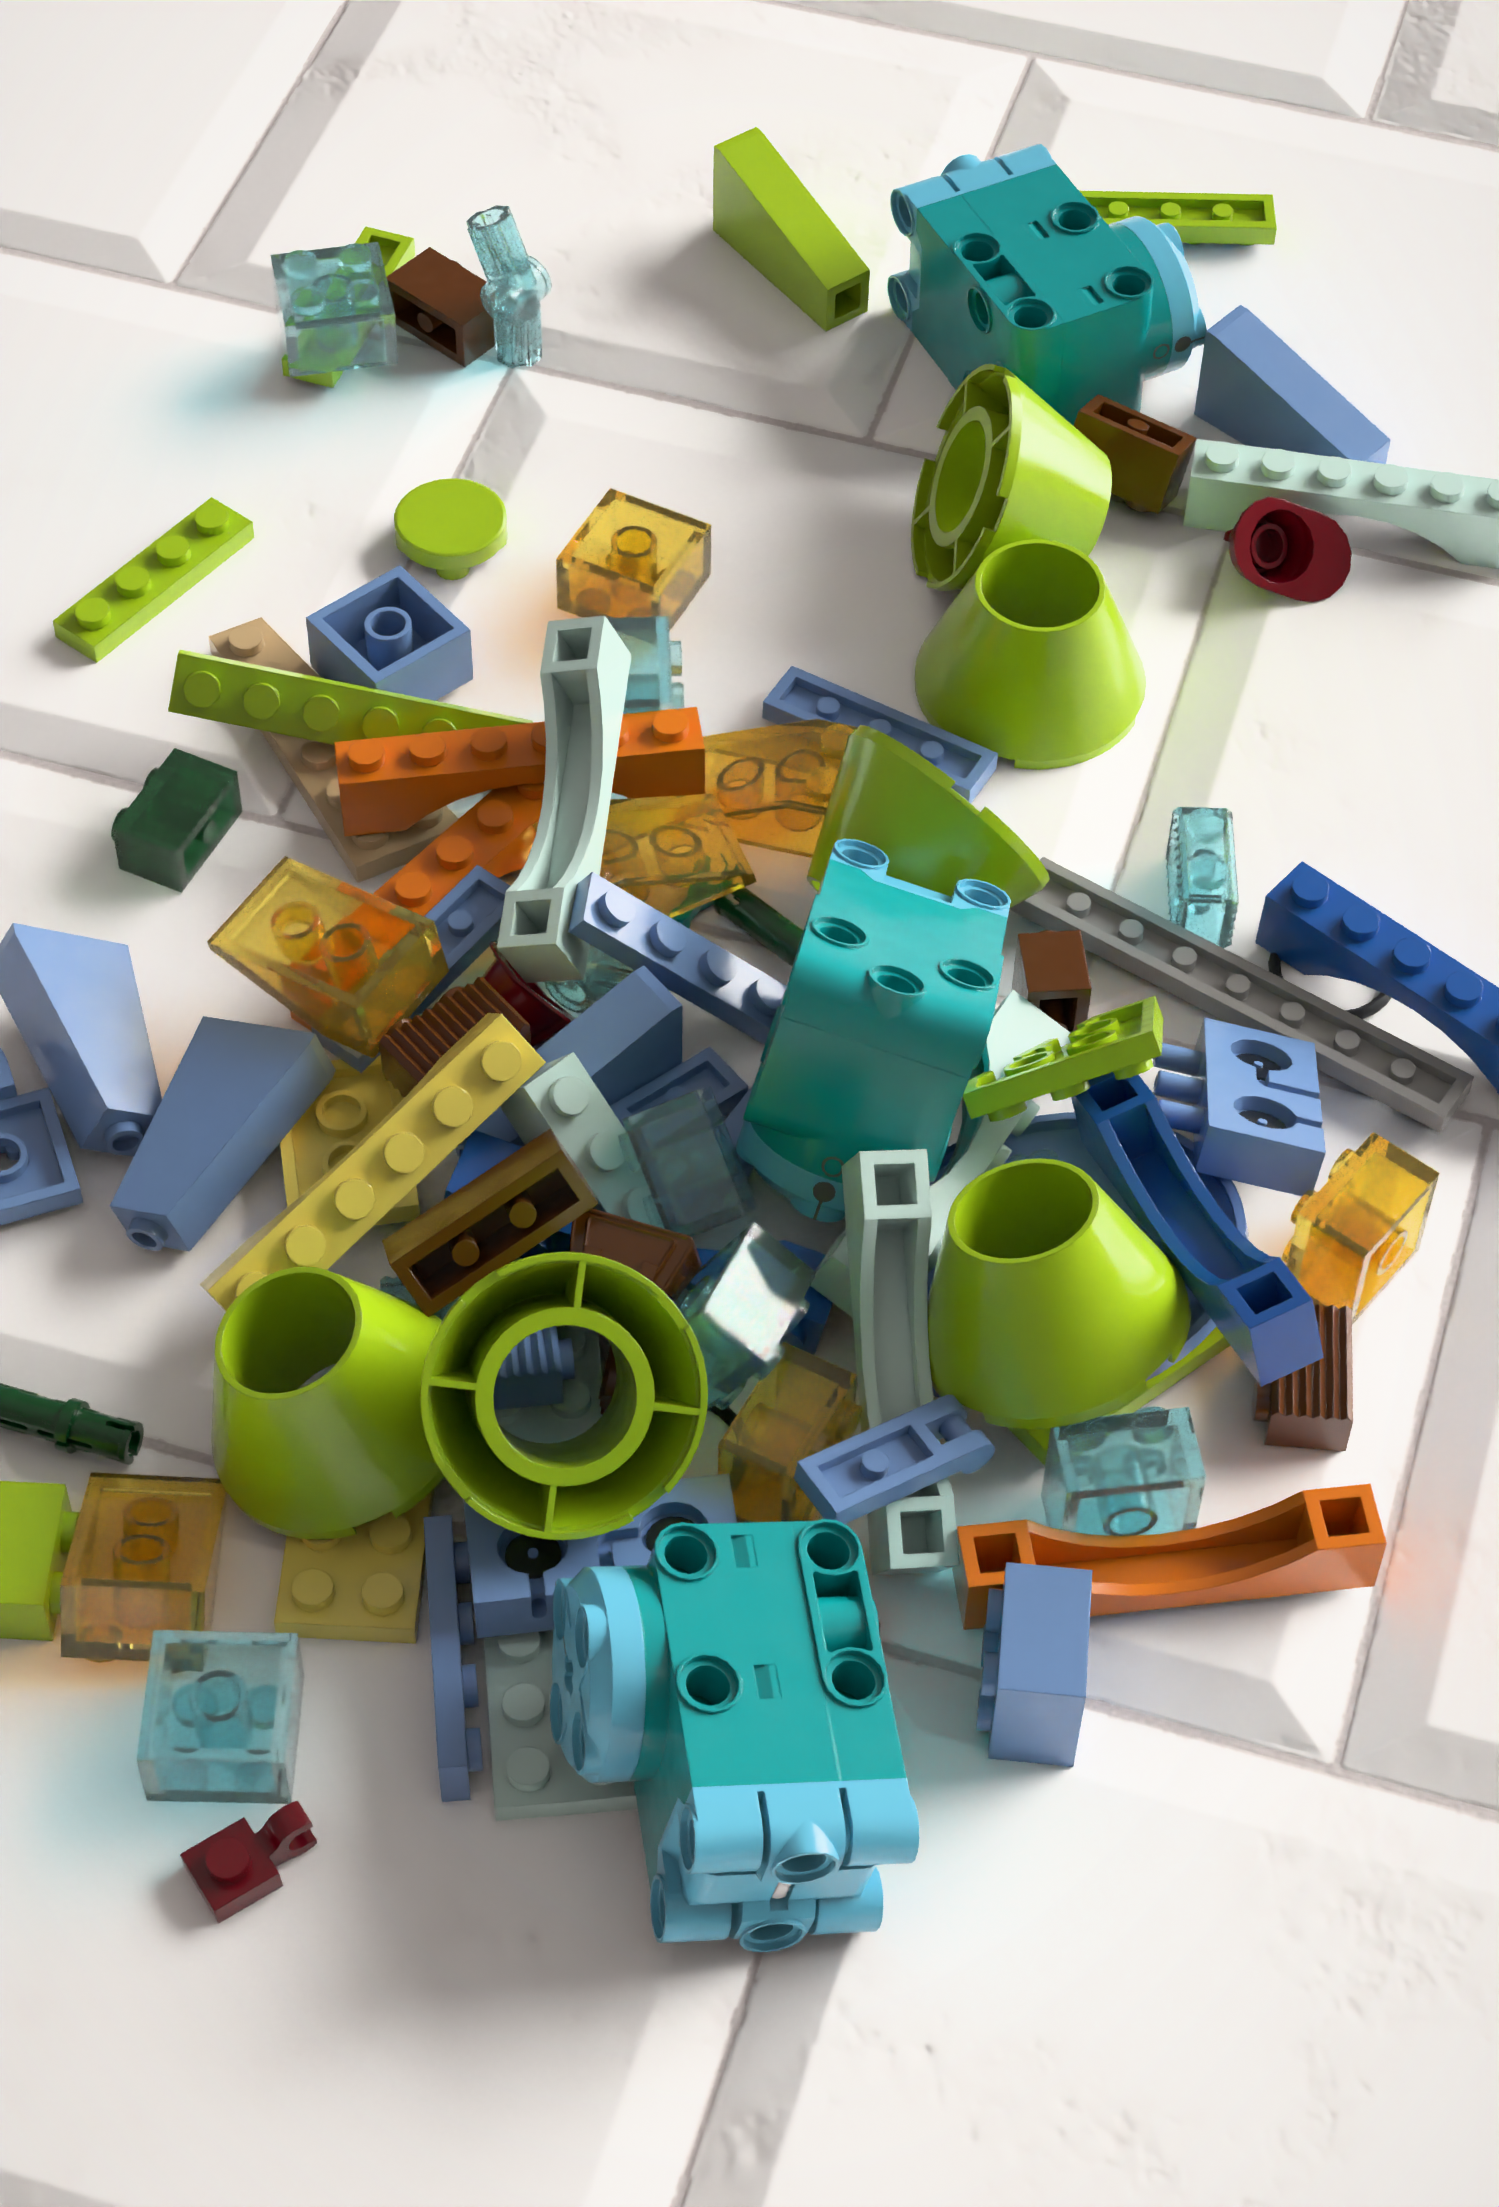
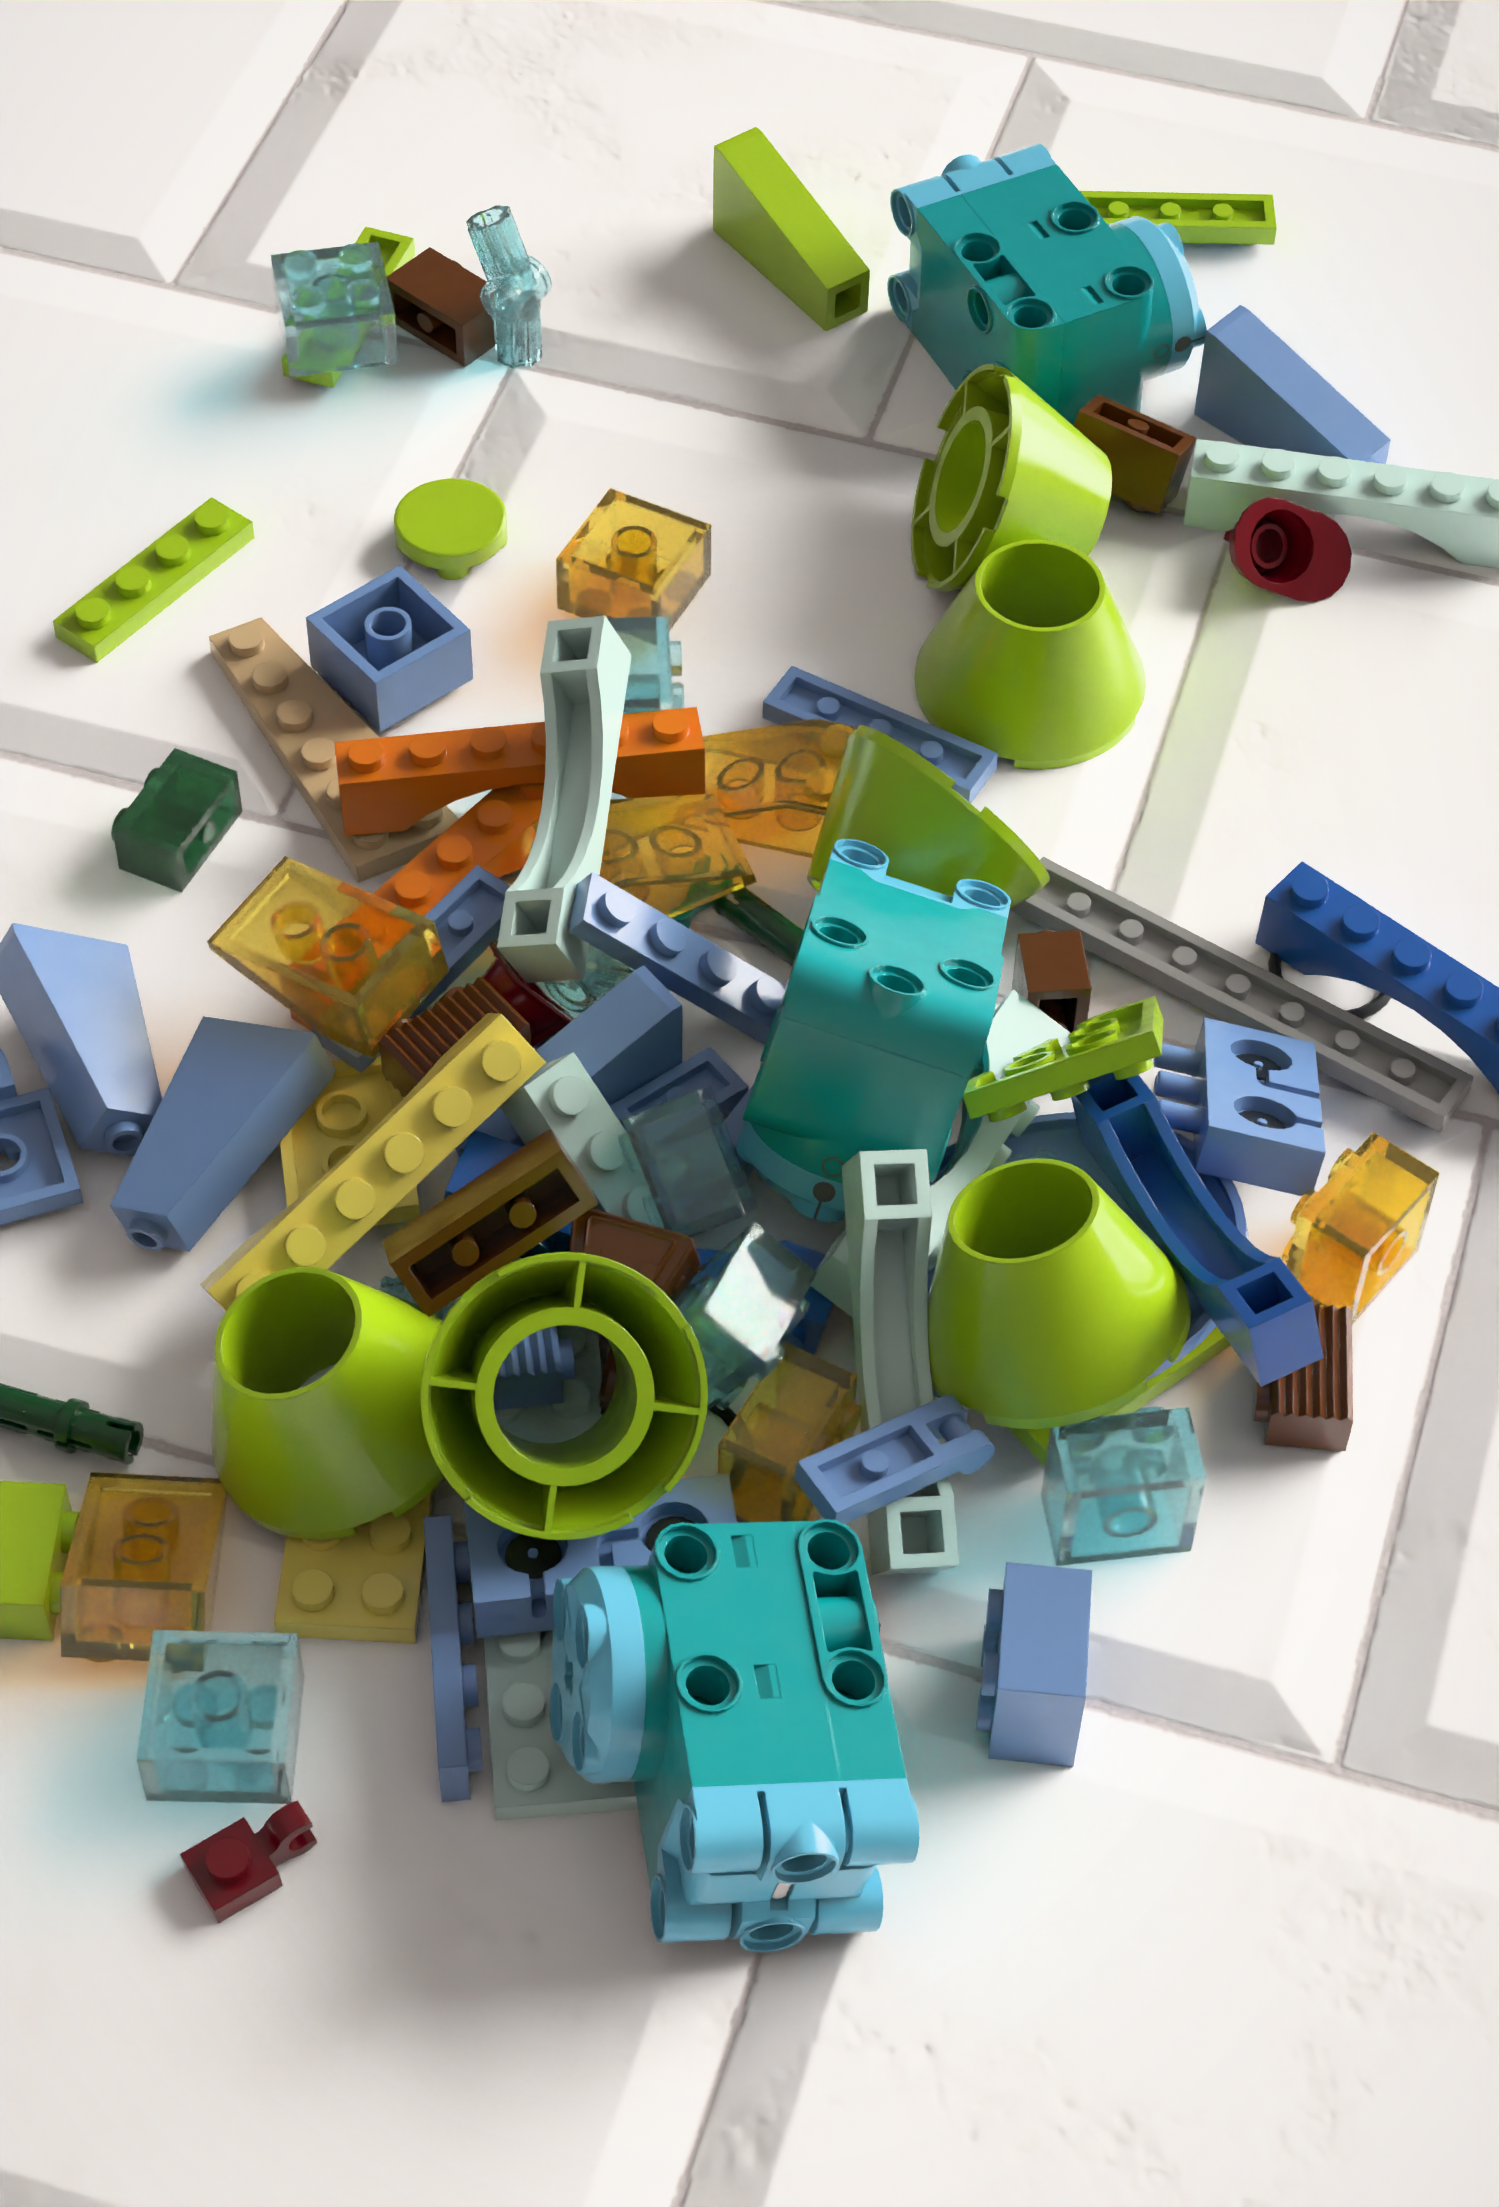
(308, 704): lime plate -> none
(1203, 872): clear light blue brick -> none
(1290, 1548): orange arch -> none

